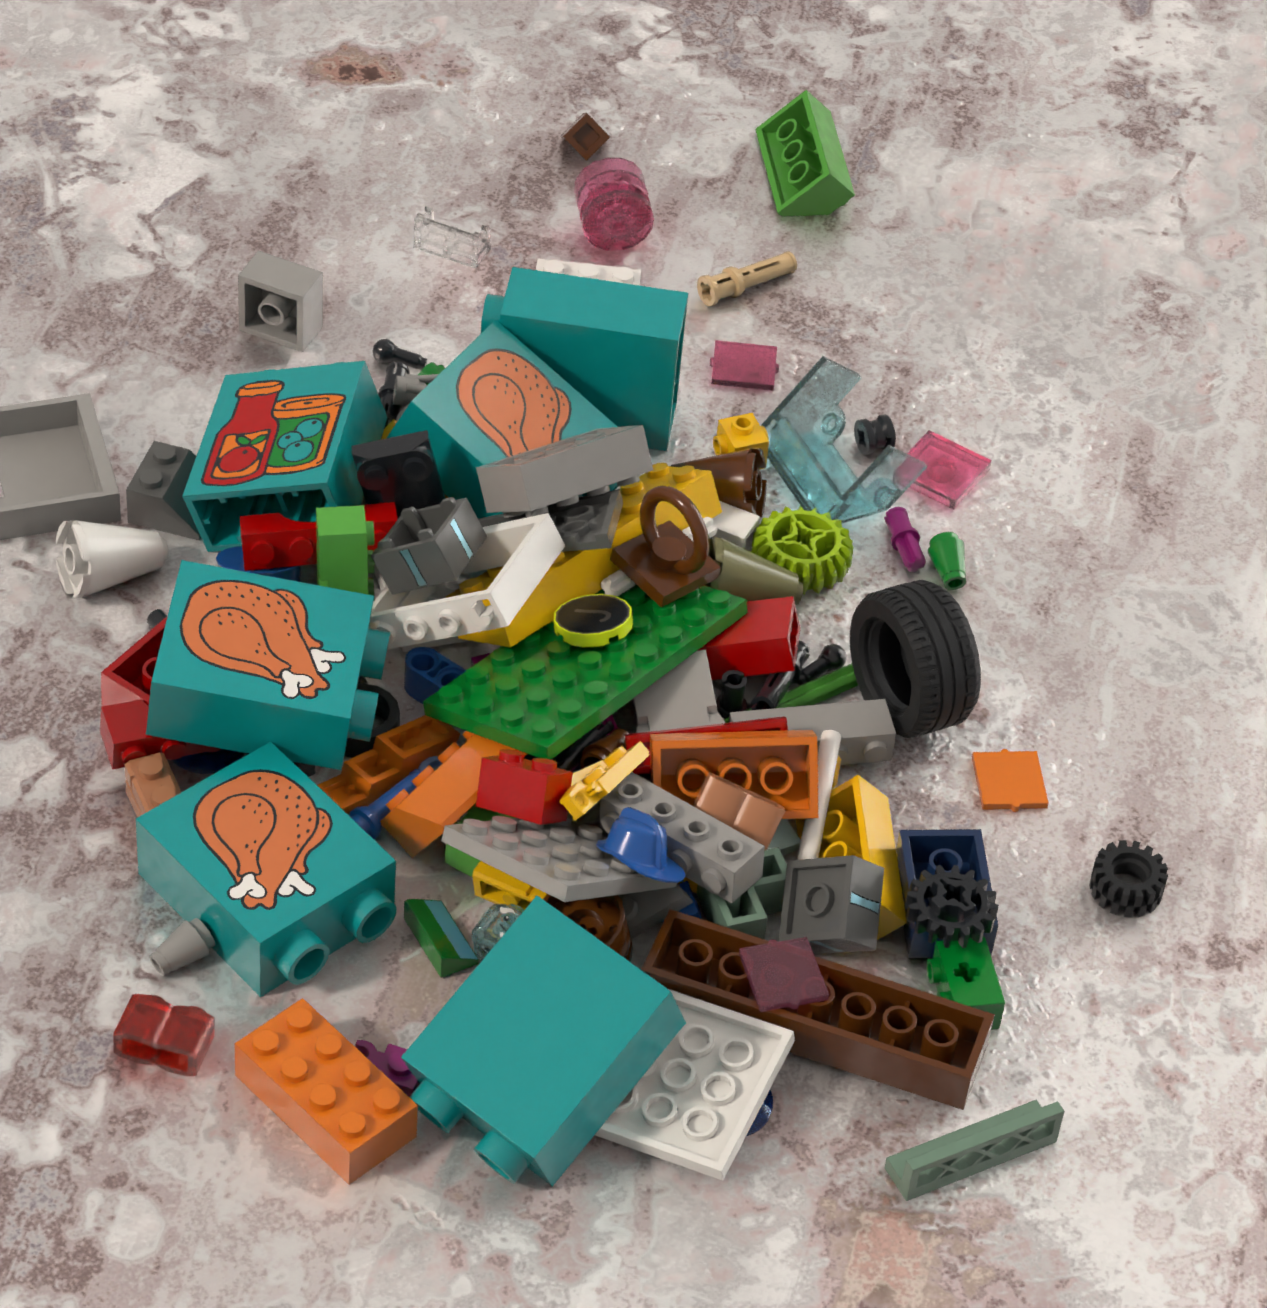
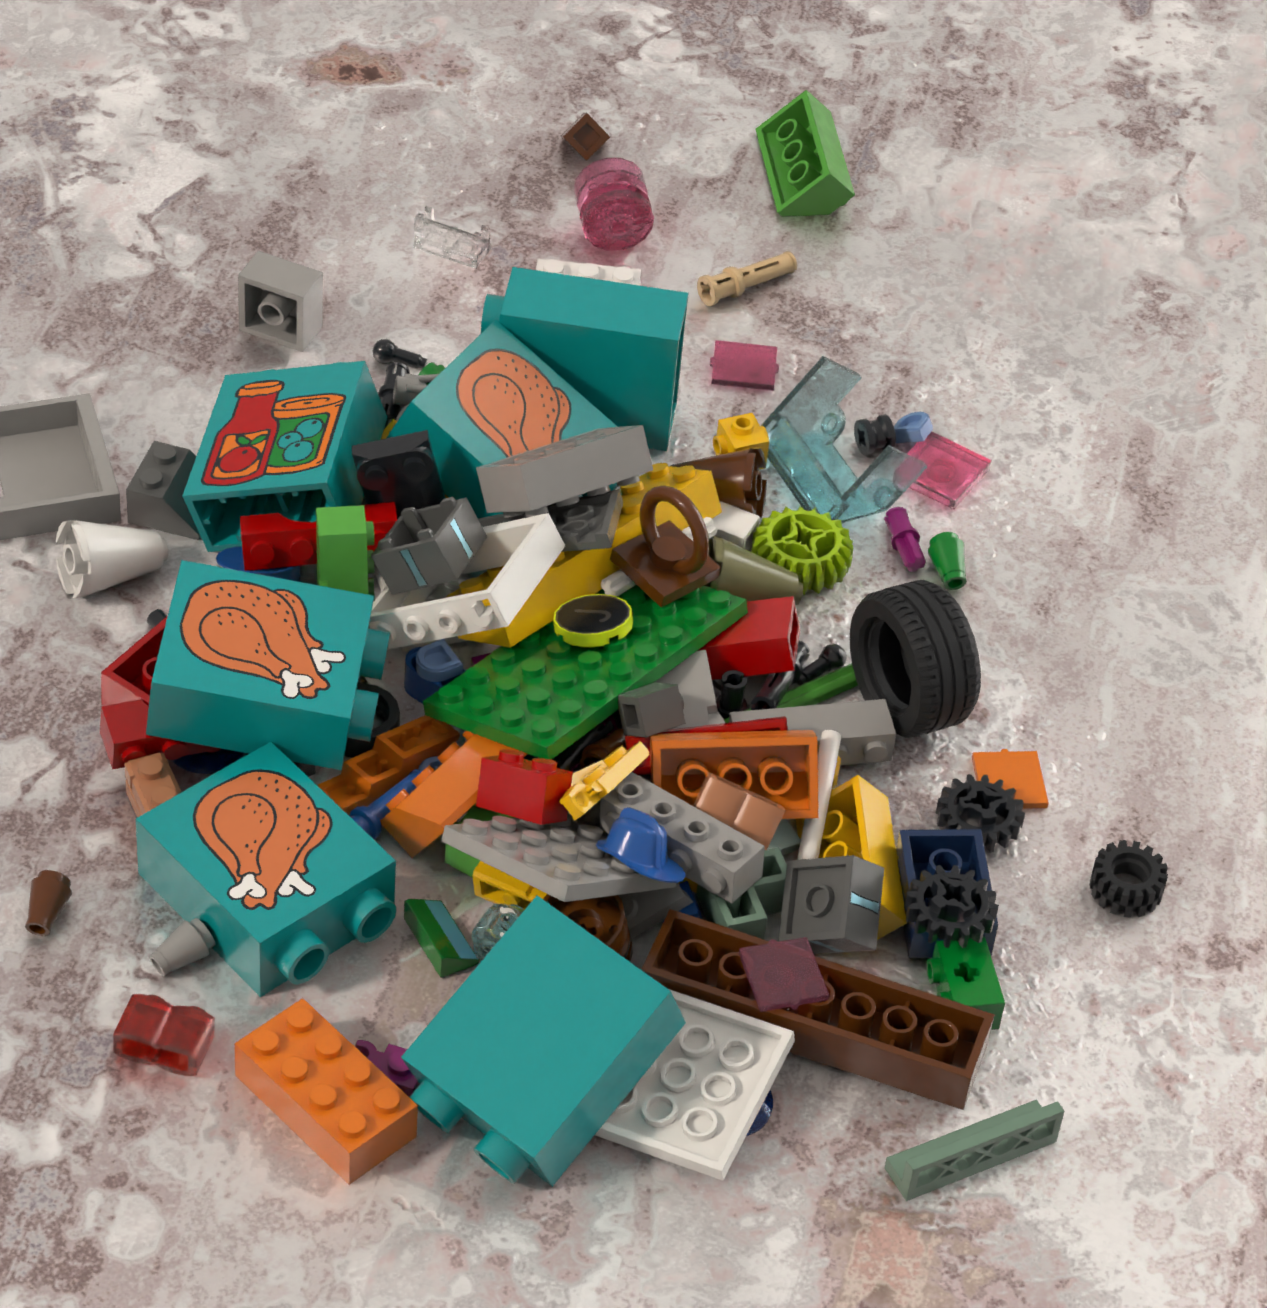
(47, 899): none -> reddish brown cone
(438, 662): none -> medium blue tile
(651, 709): none -> dark grey brick
(913, 427): none -> medium blue tile
(981, 807): none -> black gear

